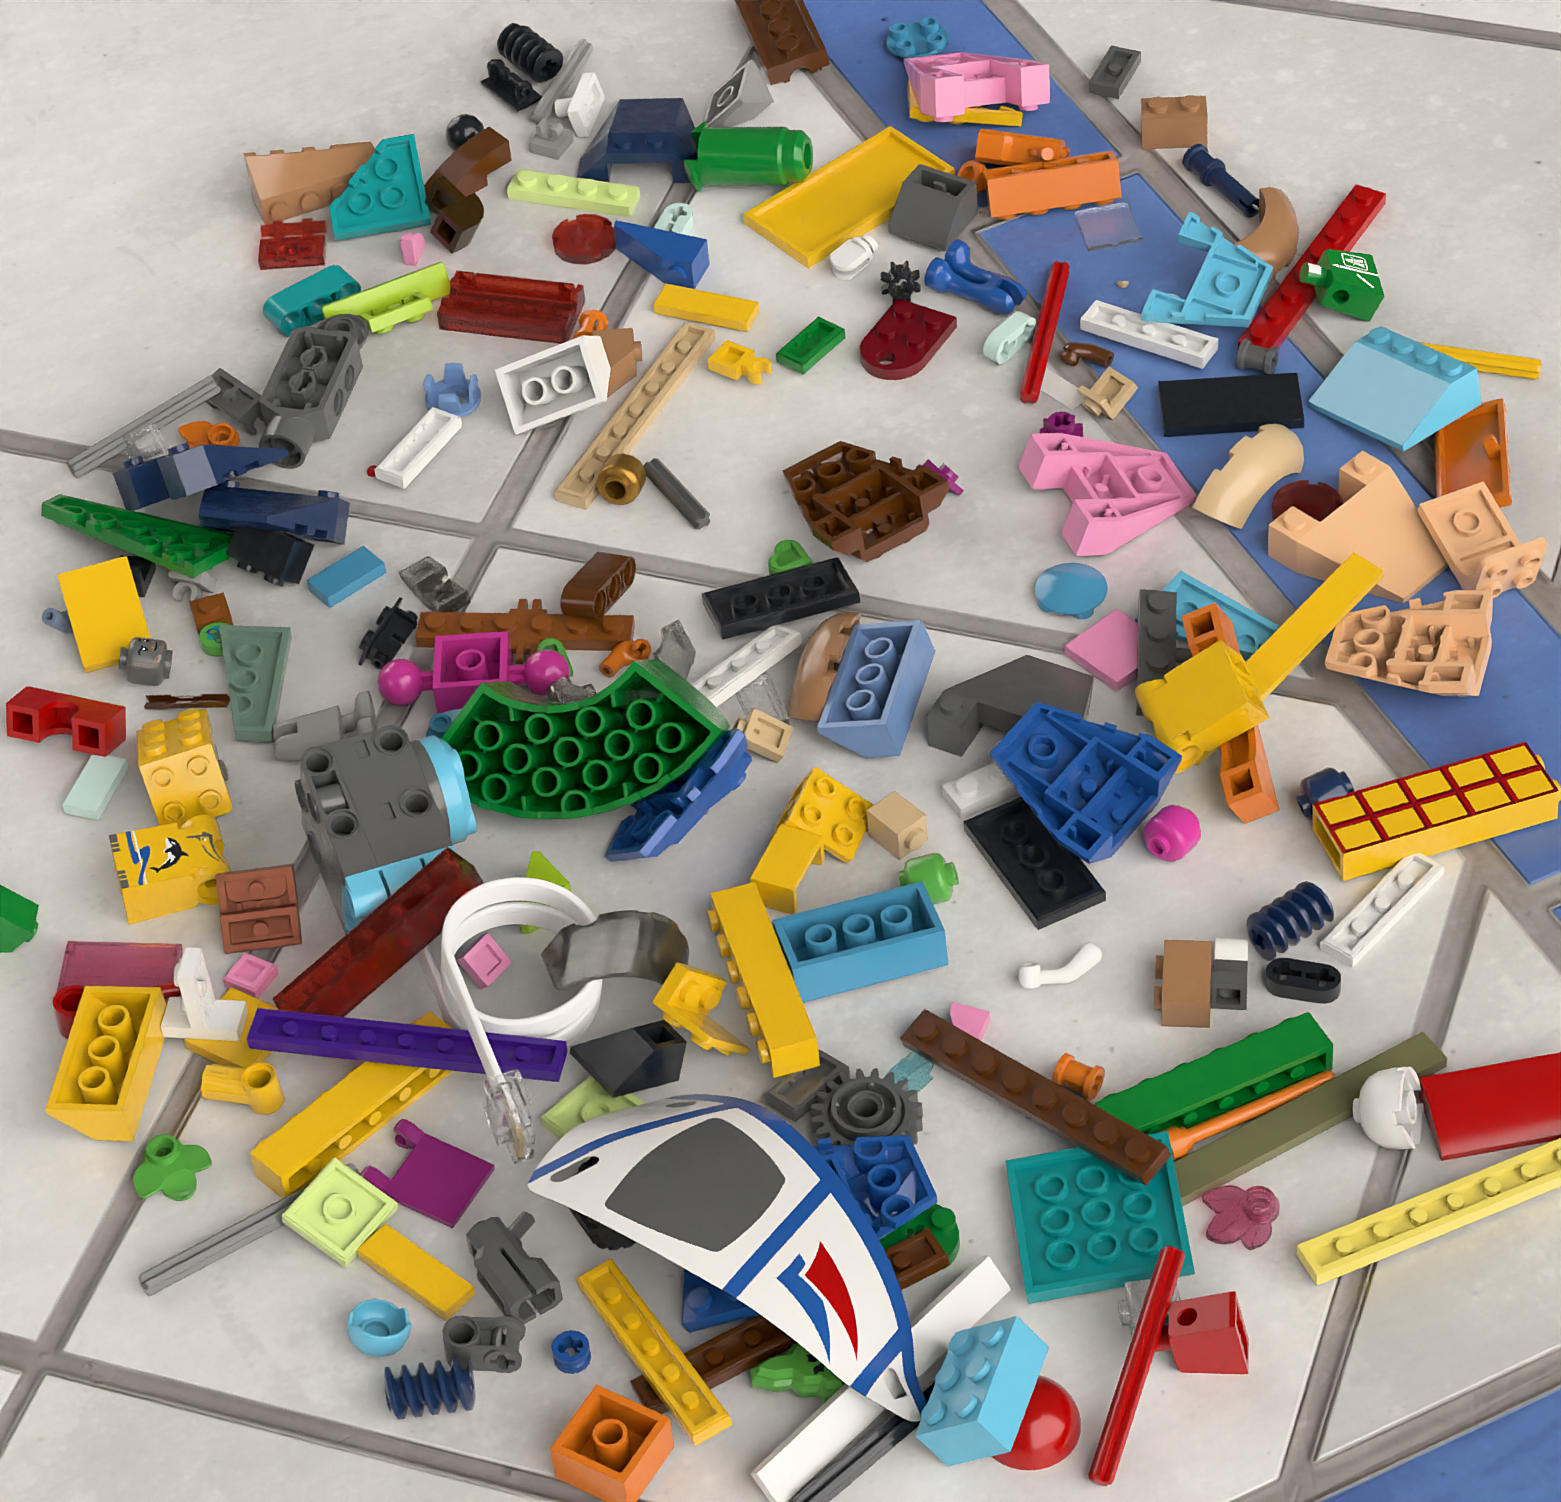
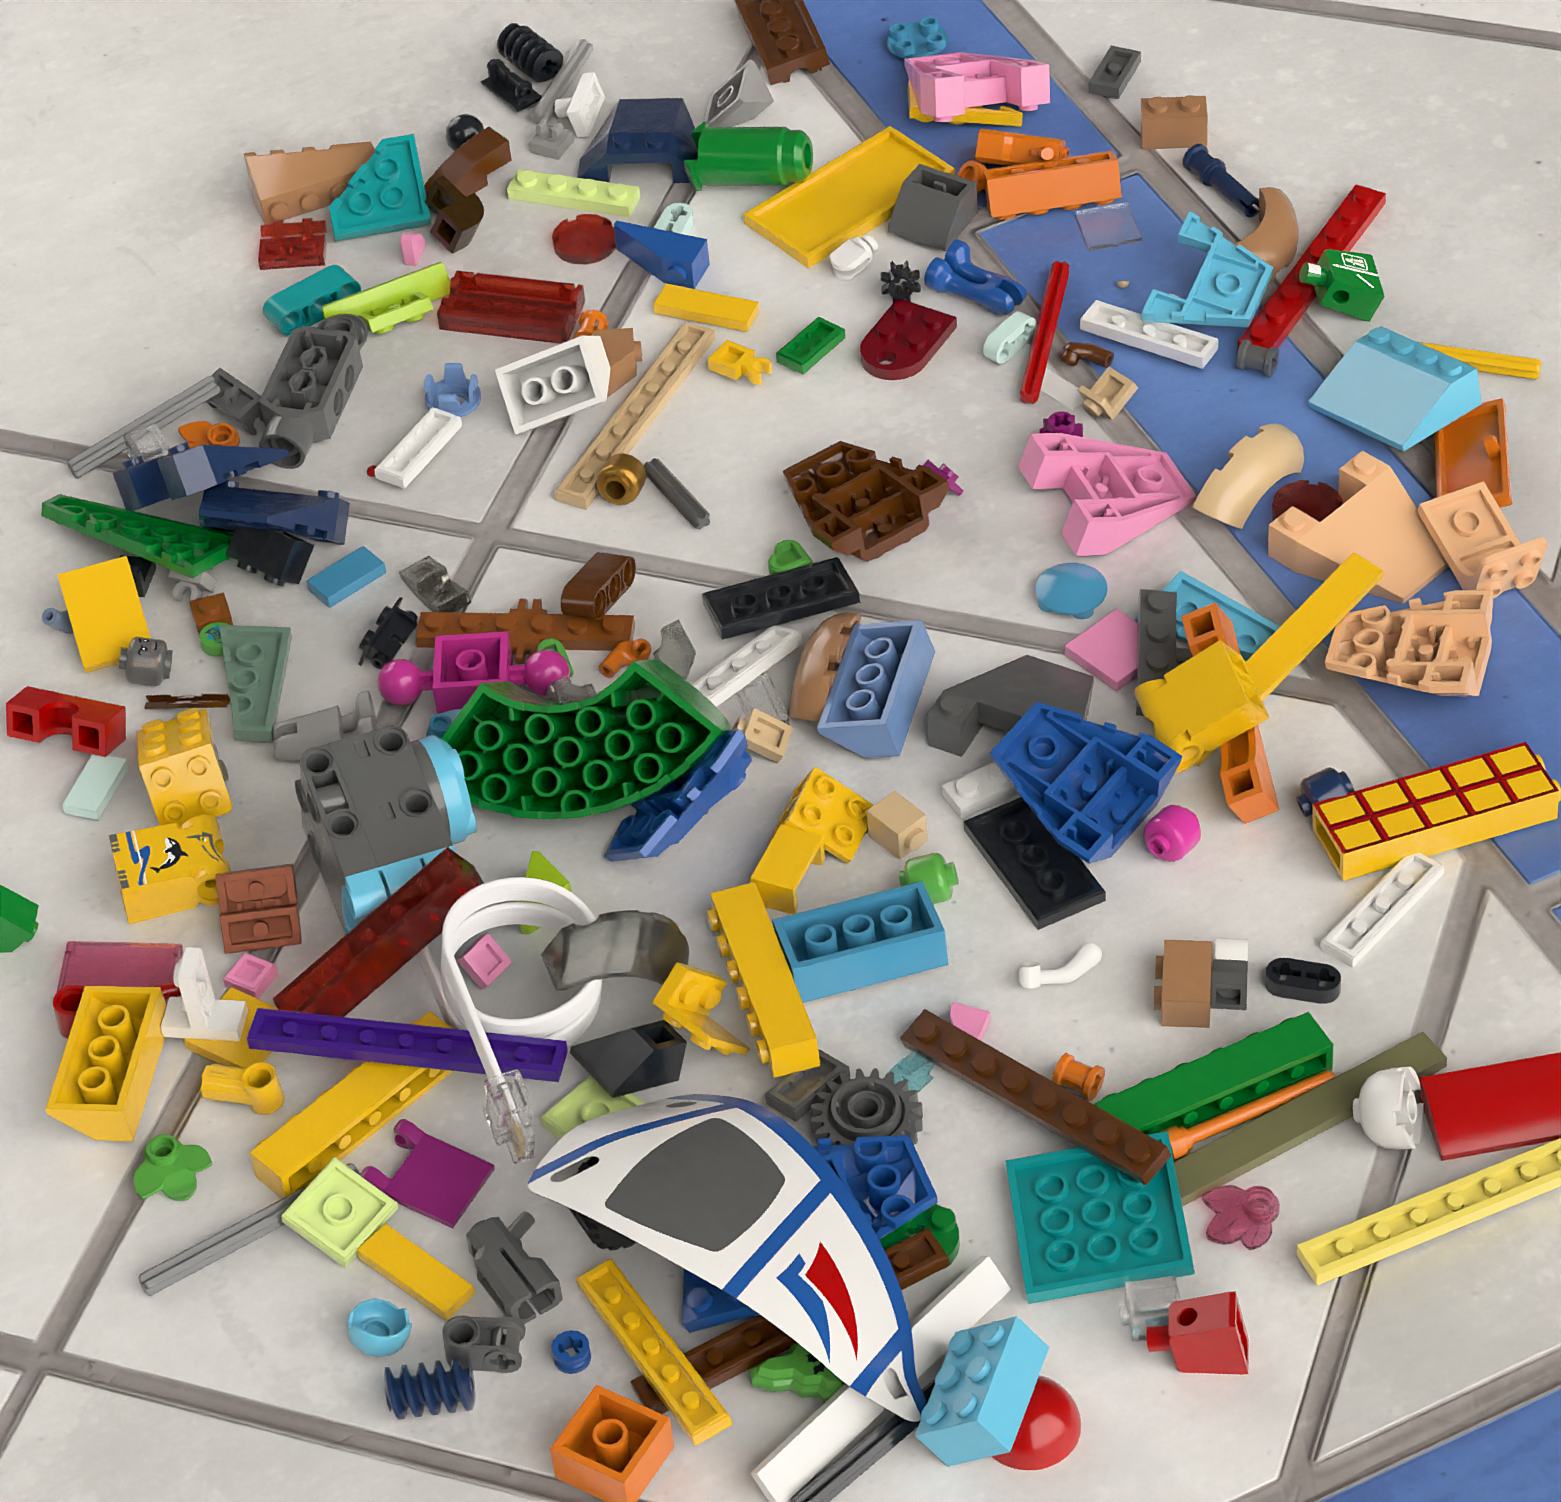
(1136, 1366): red axle -> none
(1230, 404): black tile -> none
(1288, 919): dark blue piece -> none

